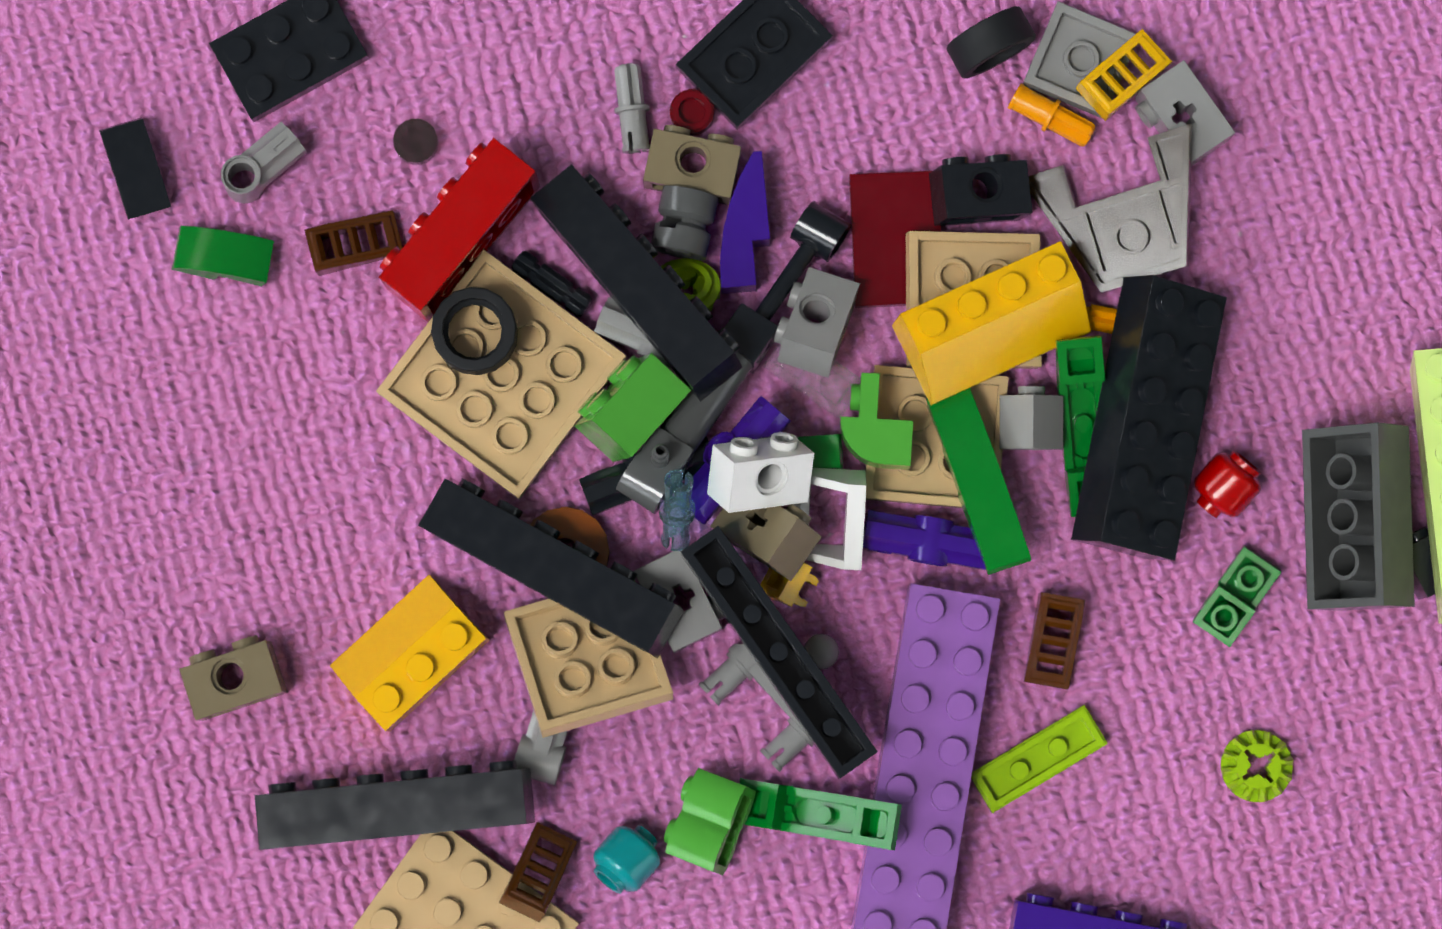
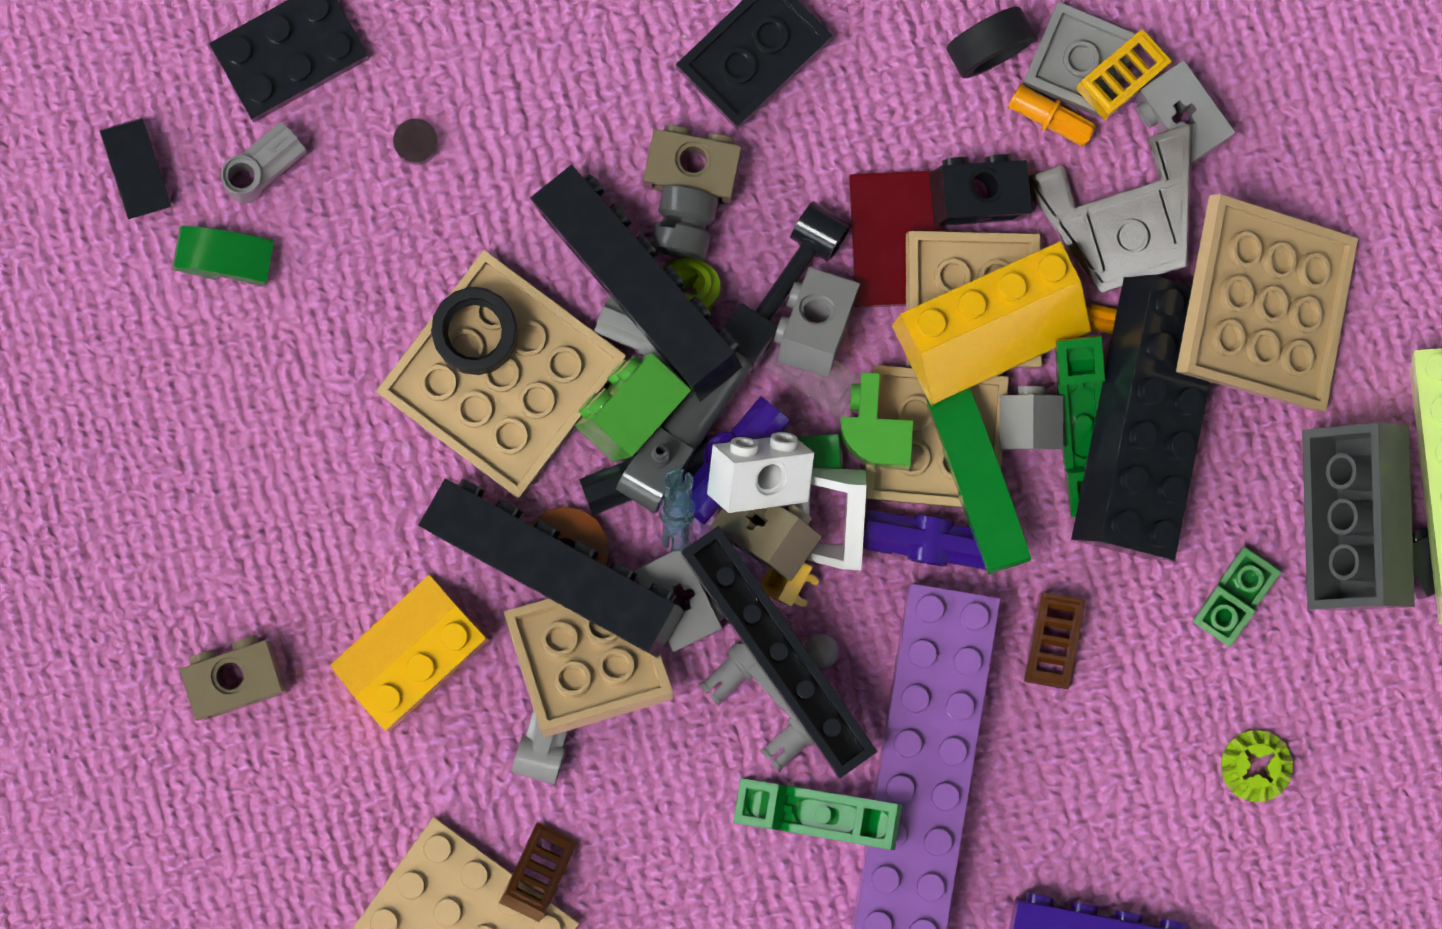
(333, 231): reddish brown slope -> none
(394, 808): black brick -> none
(460, 227): red brick -> none
(551, 283): black axle -> none
(626, 859): teal head -> none
(631, 108): light grey axle -> none
(692, 111): dark red tile -> none
(709, 821): bright green brick -> none
(744, 228): dark purple slope -> none
(1038, 758): lime tile -> none
(1227, 484): red head -> none
(1267, 303): none -> tan plate

